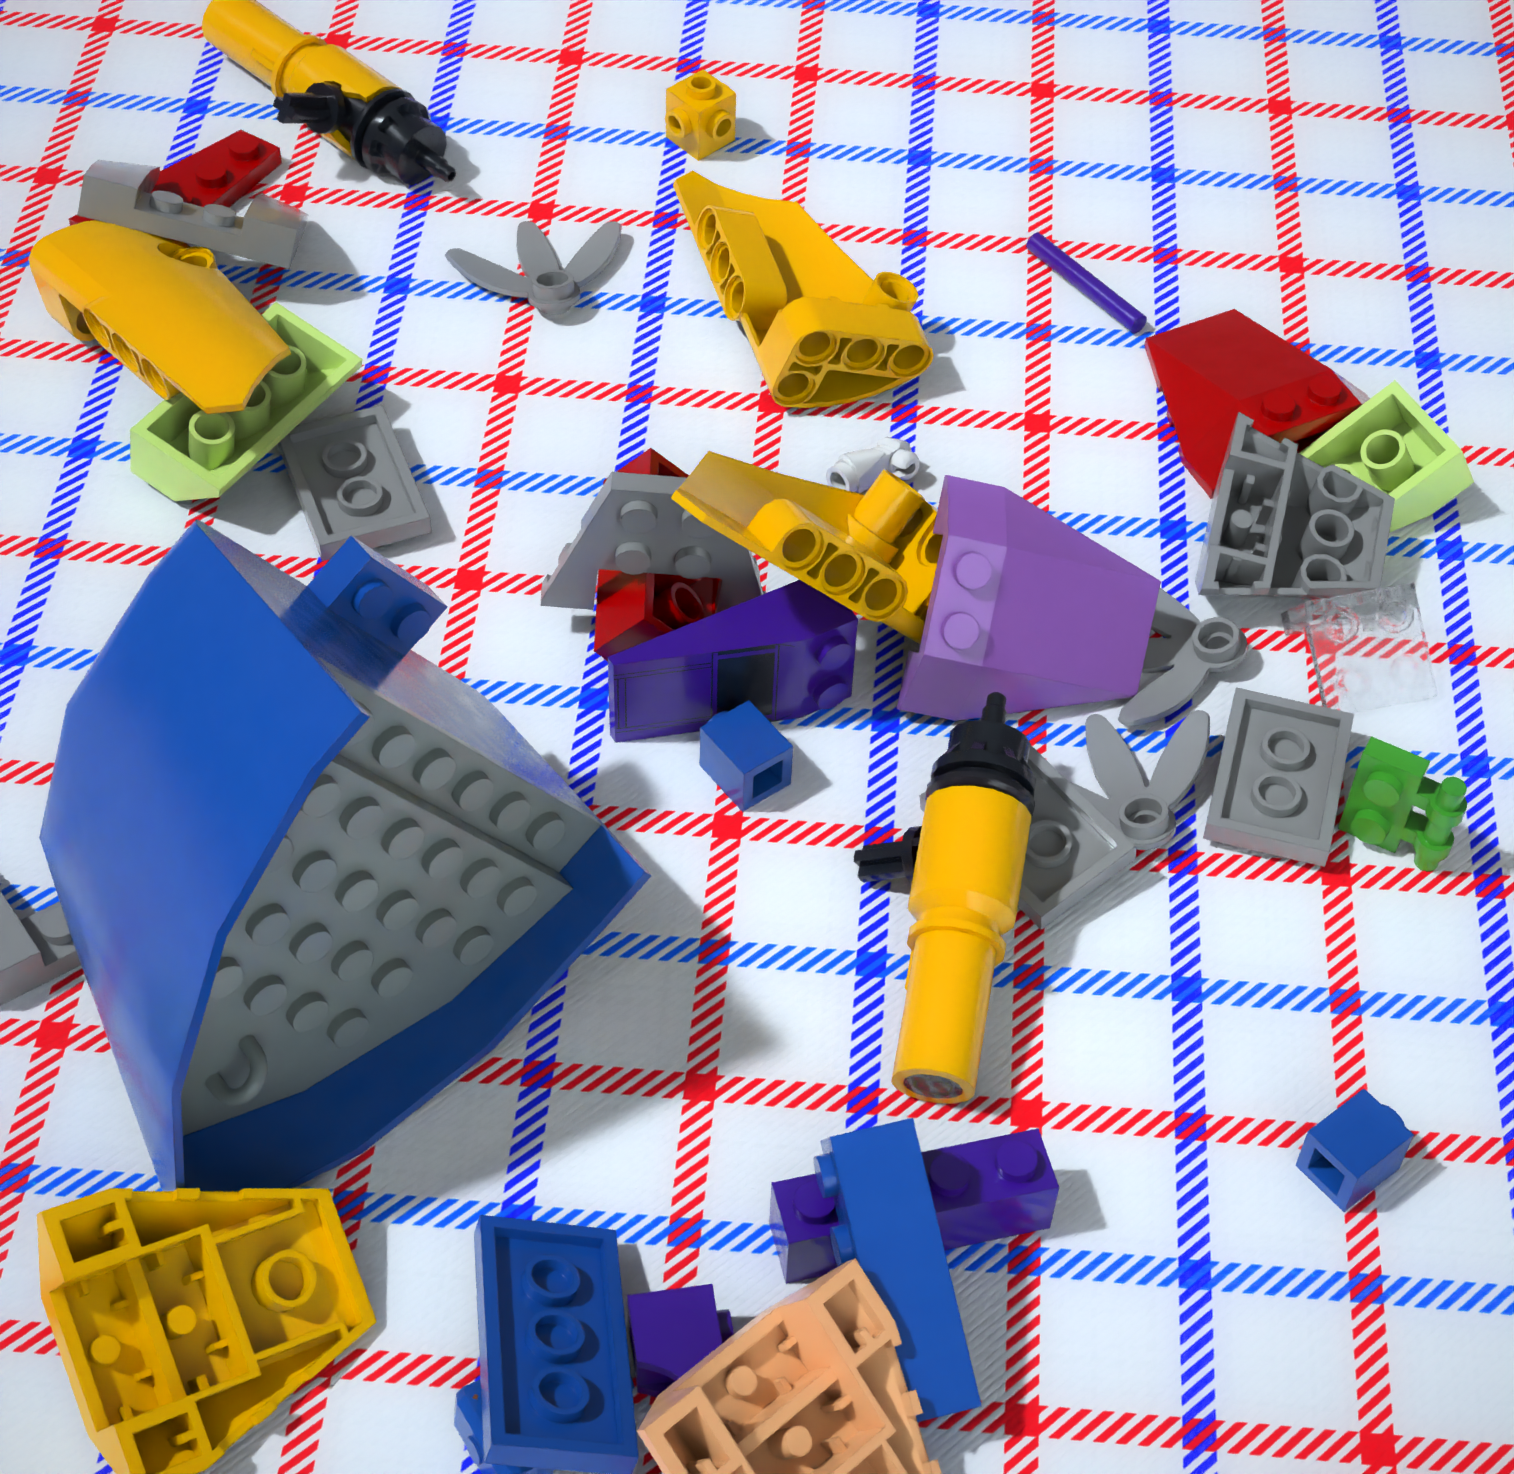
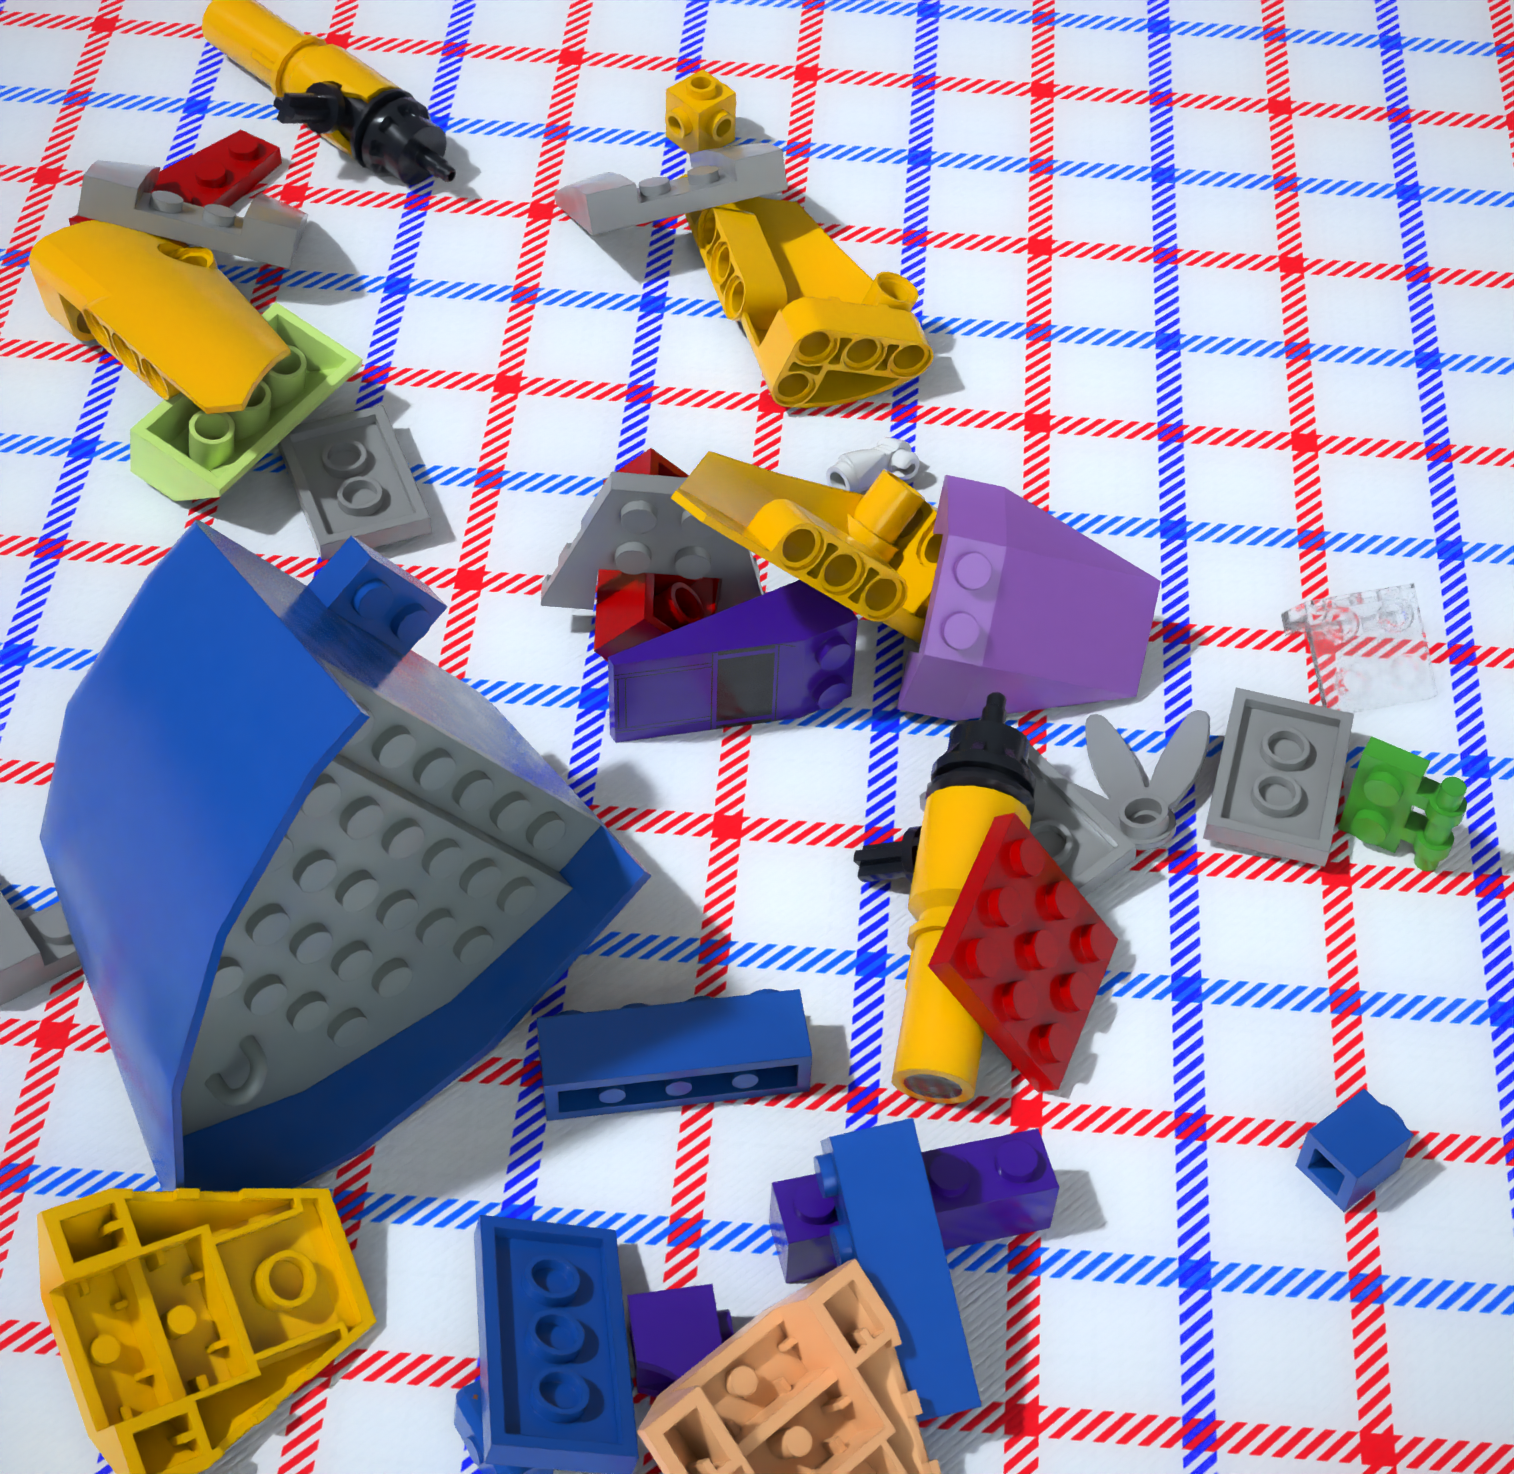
(544, 283): light grey plant -> none
(674, 1054): none -> blue brick
(716, 179): none -> light grey wedge
(745, 755): blue brick -> none
(1024, 953): none -> red plate
(1086, 282): dark purple bar -> none
(1189, 655): light grey plant -> none
(1235, 367): red wedge -> none
(1290, 524): light grey wedge -> none
(1398, 452): yellowish green slope -> none

